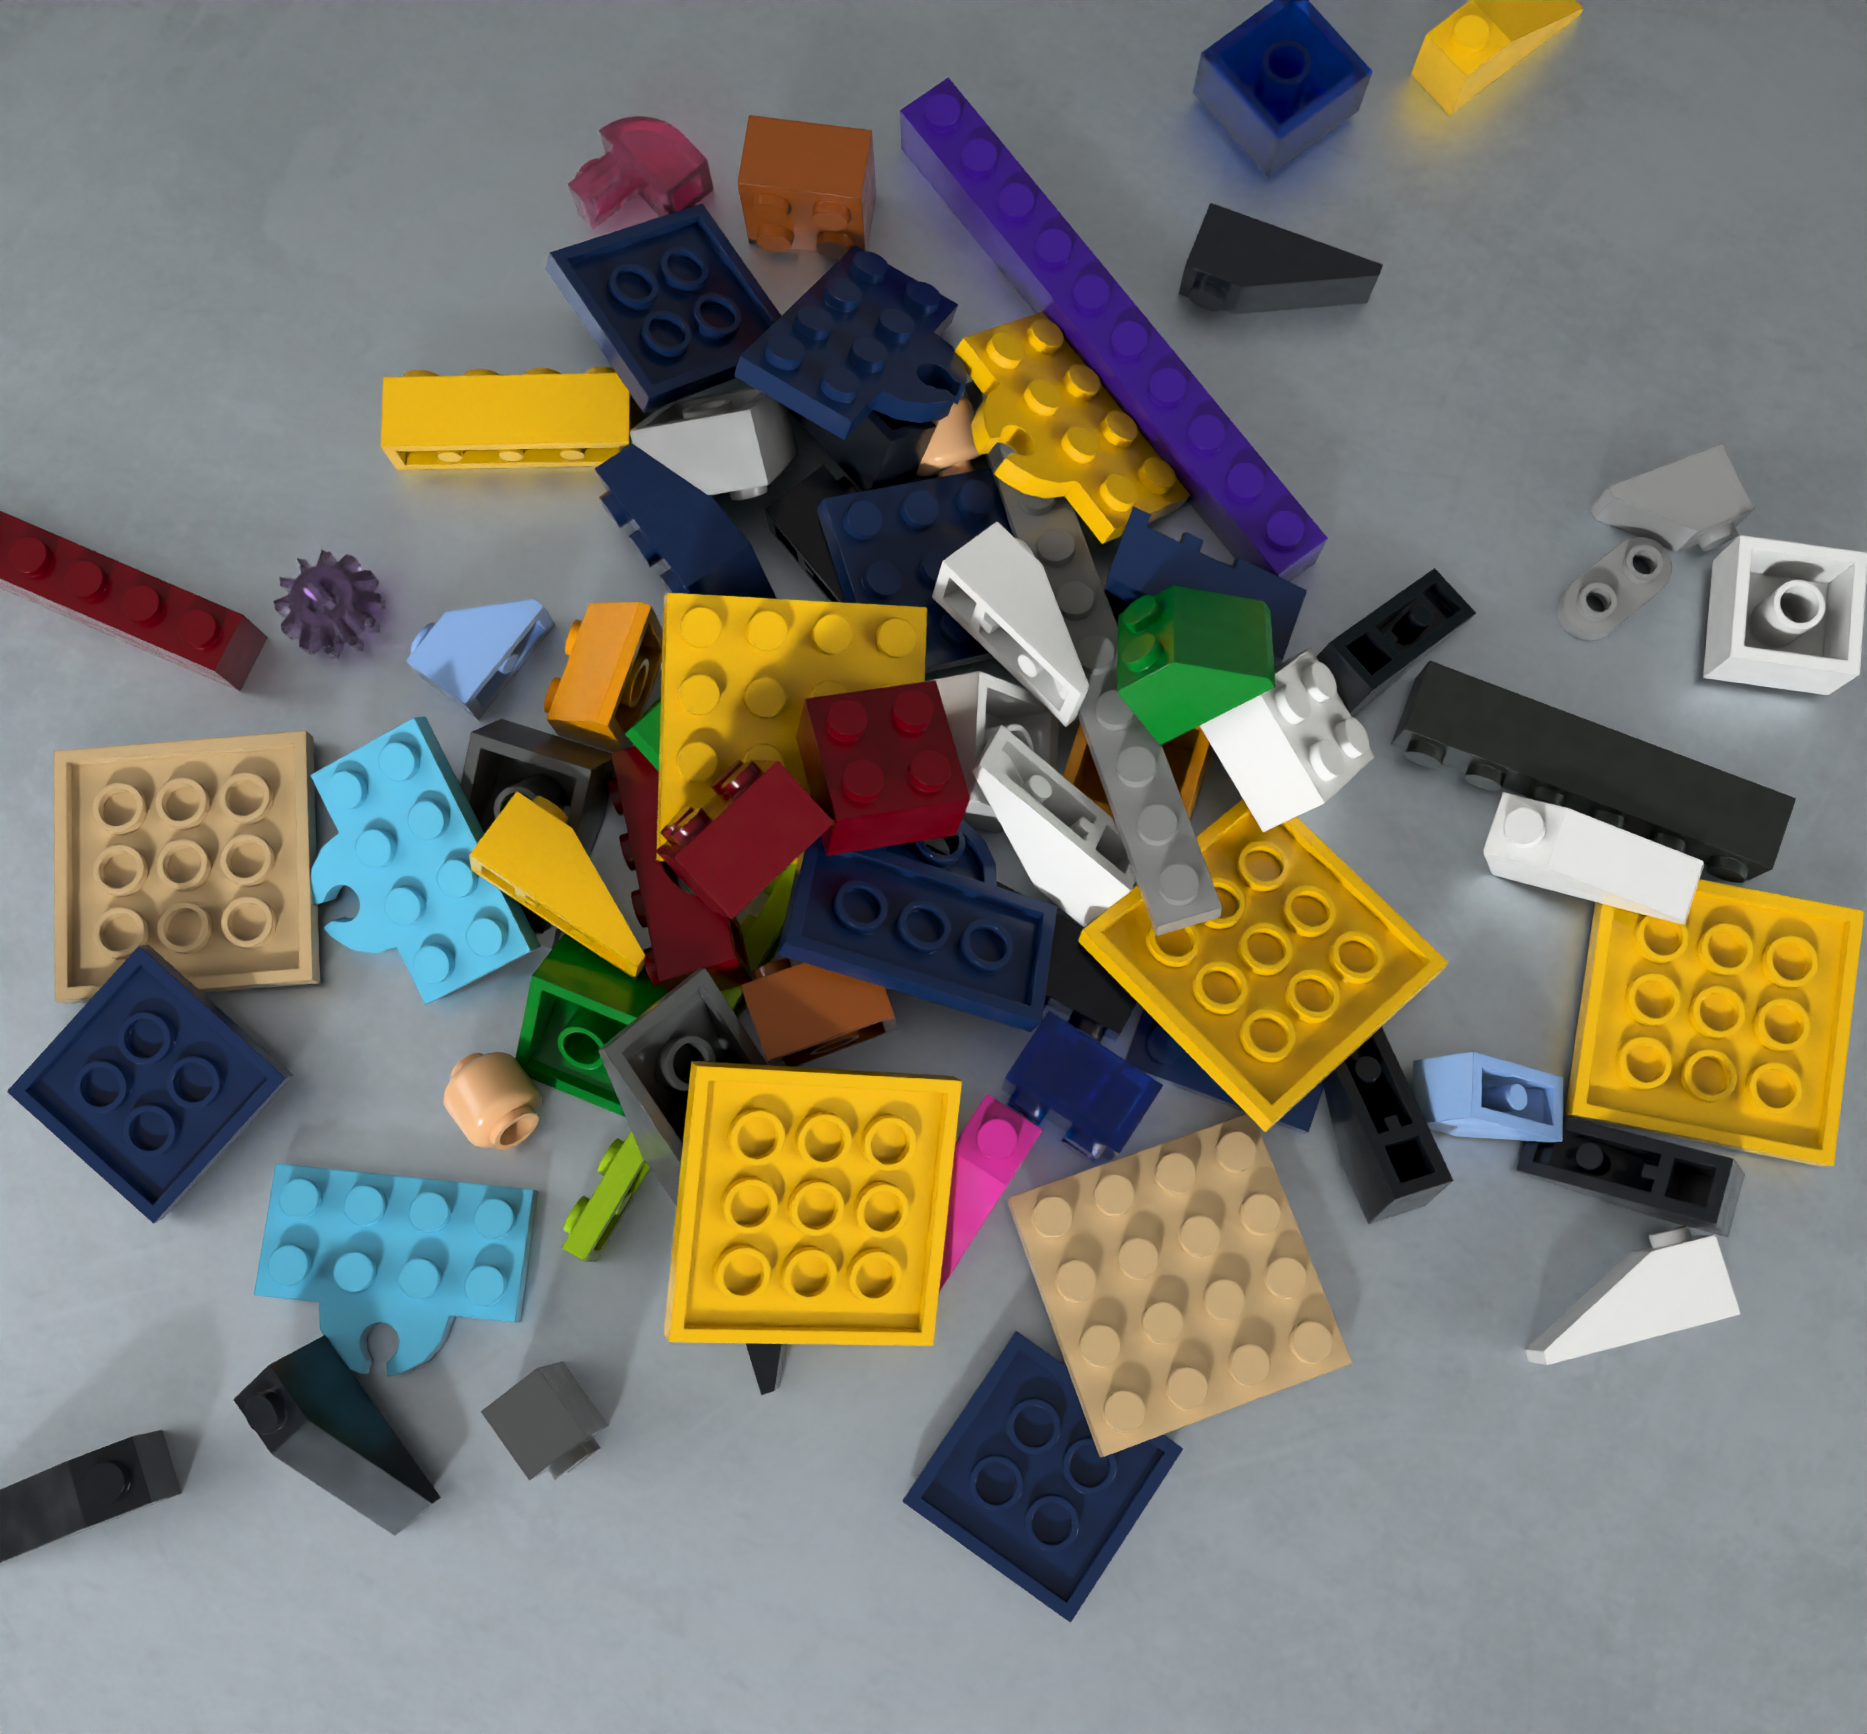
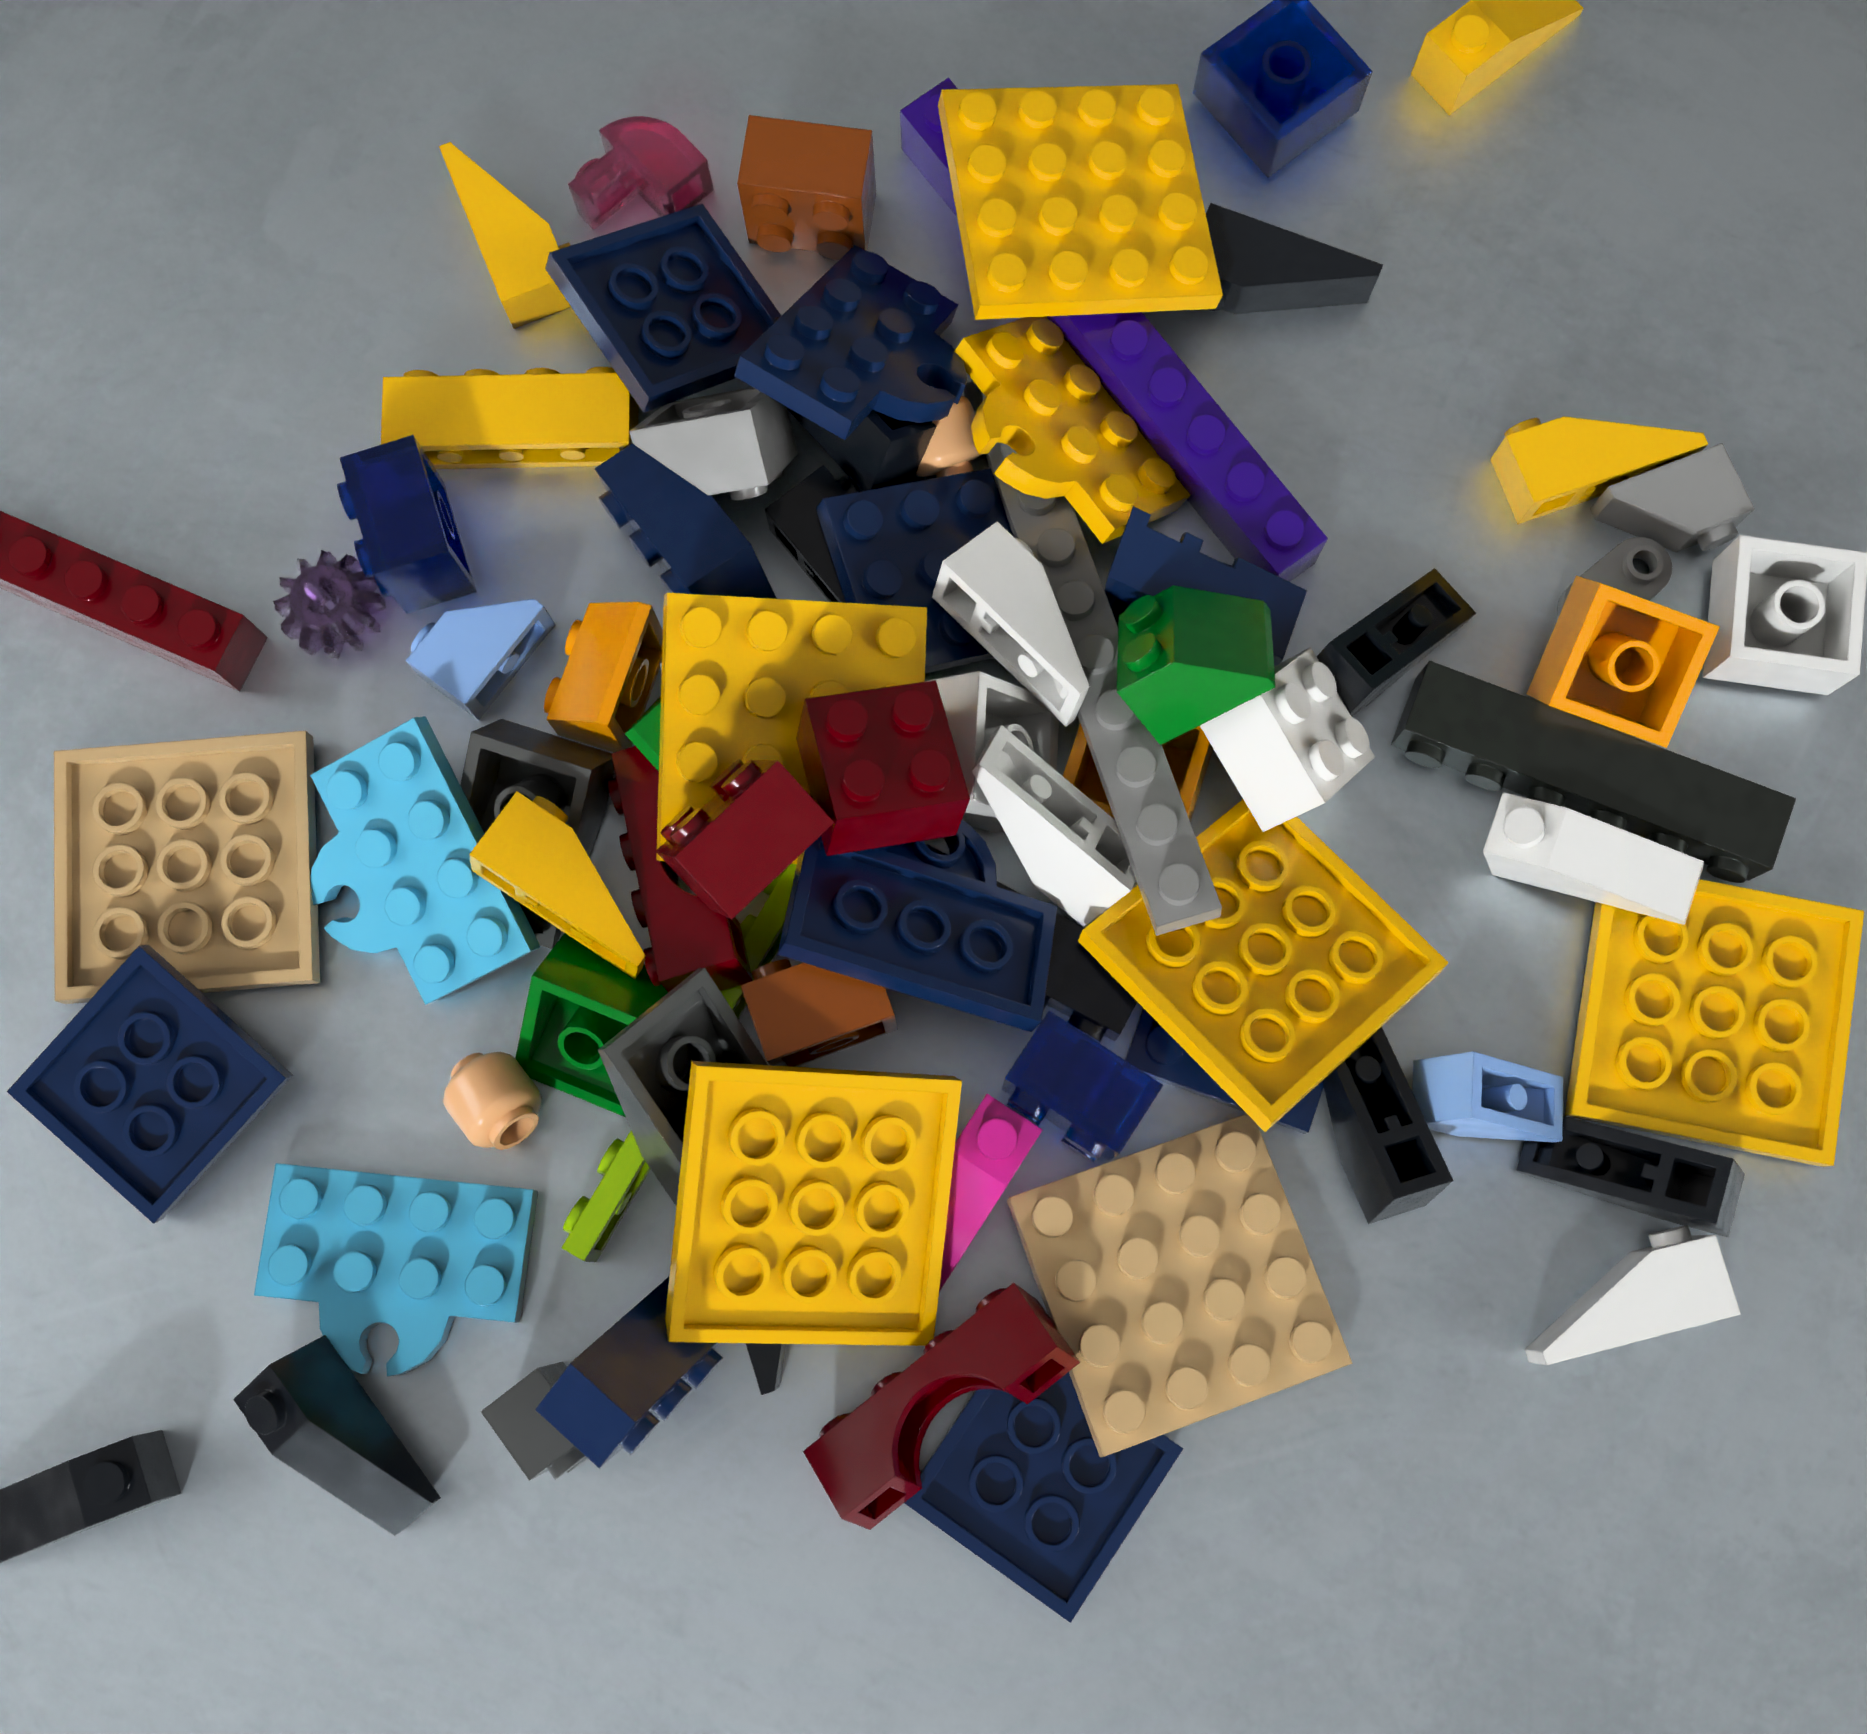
(405, 525): none -> clear blue brick
(510, 239): none -> yellow slope
(626, 1382): none -> wedge
(873, 1453): none -> dark red arch
(1078, 201): none -> yellow plate
(1578, 458): none -> yellow slope
(1622, 661): none -> light orange brick

